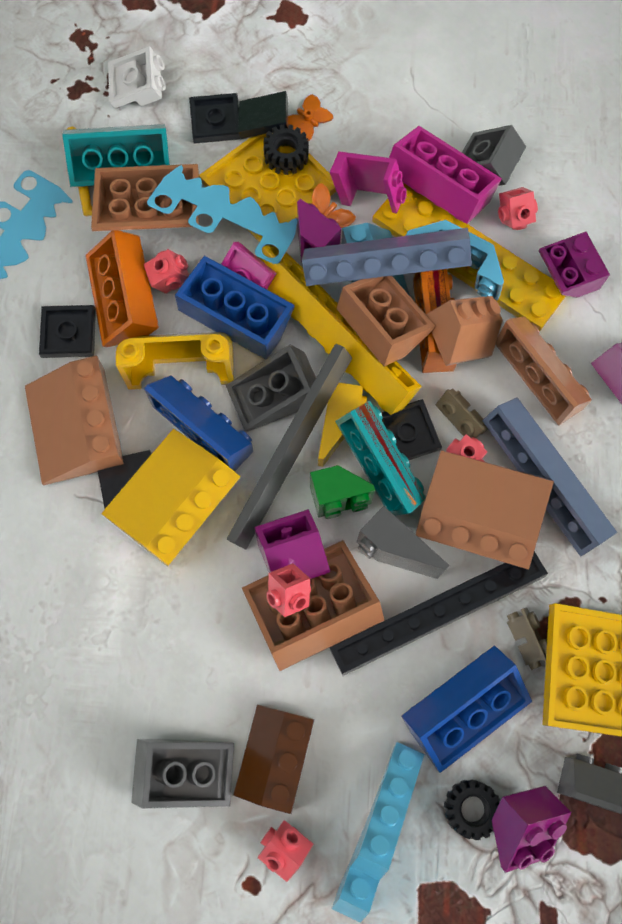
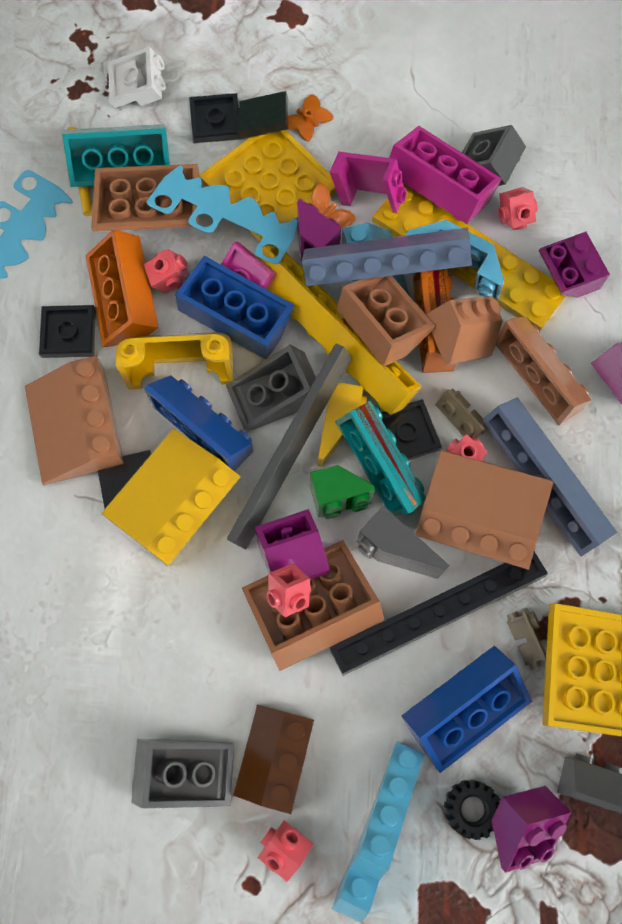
(284, 161): black tyre -> none

